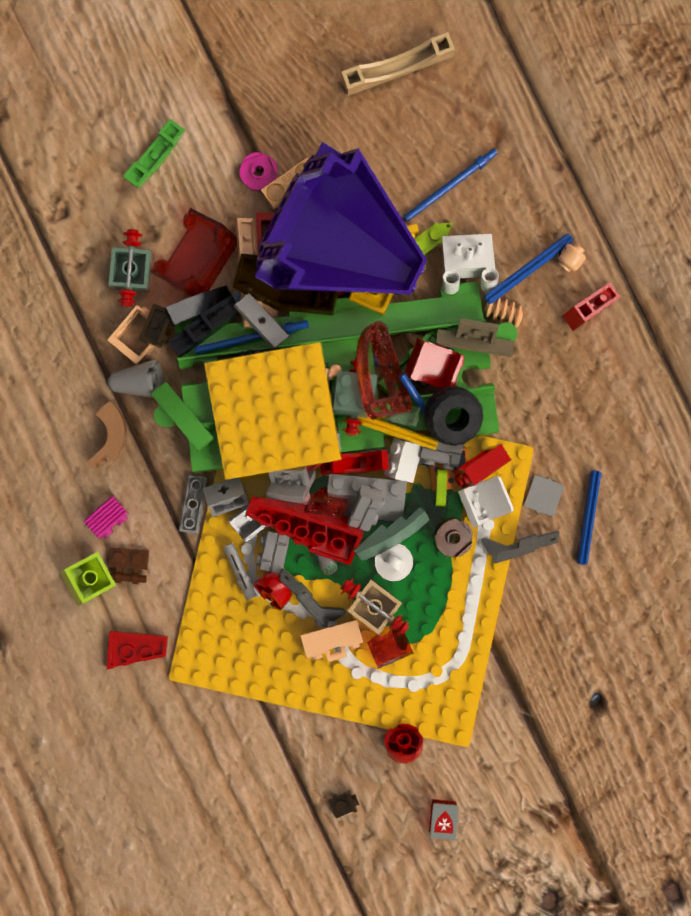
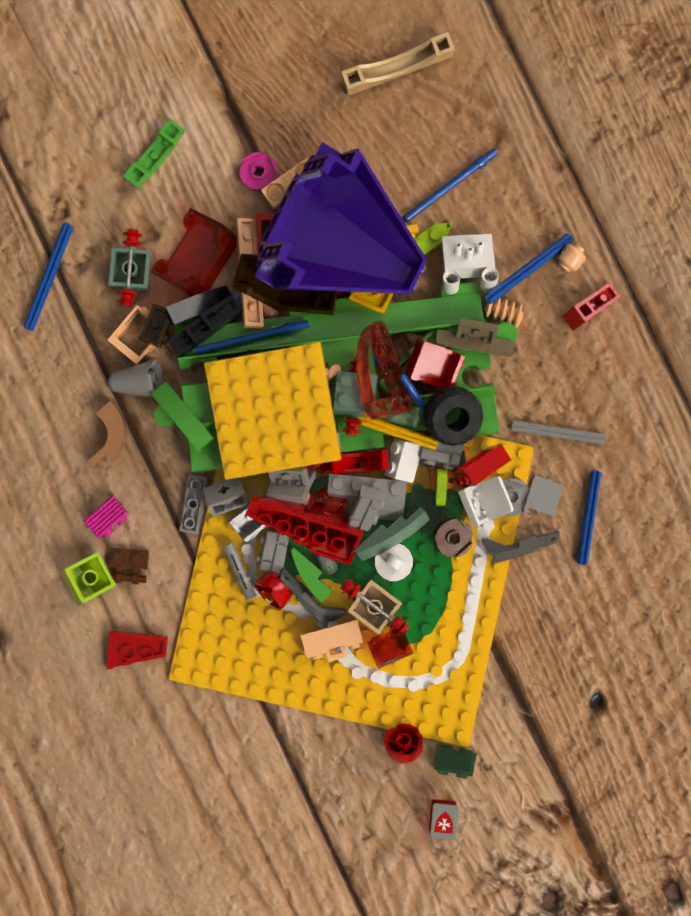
(48, 276): none -> blue axle
(253, 313): light grey tile -> none
(310, 576): none -> bright green slope
(344, 804): dark brown bracket -> none
(452, 761): none -> clear green brick
(518, 494): none -> light grey tile
(557, 432): none -> light grey axle

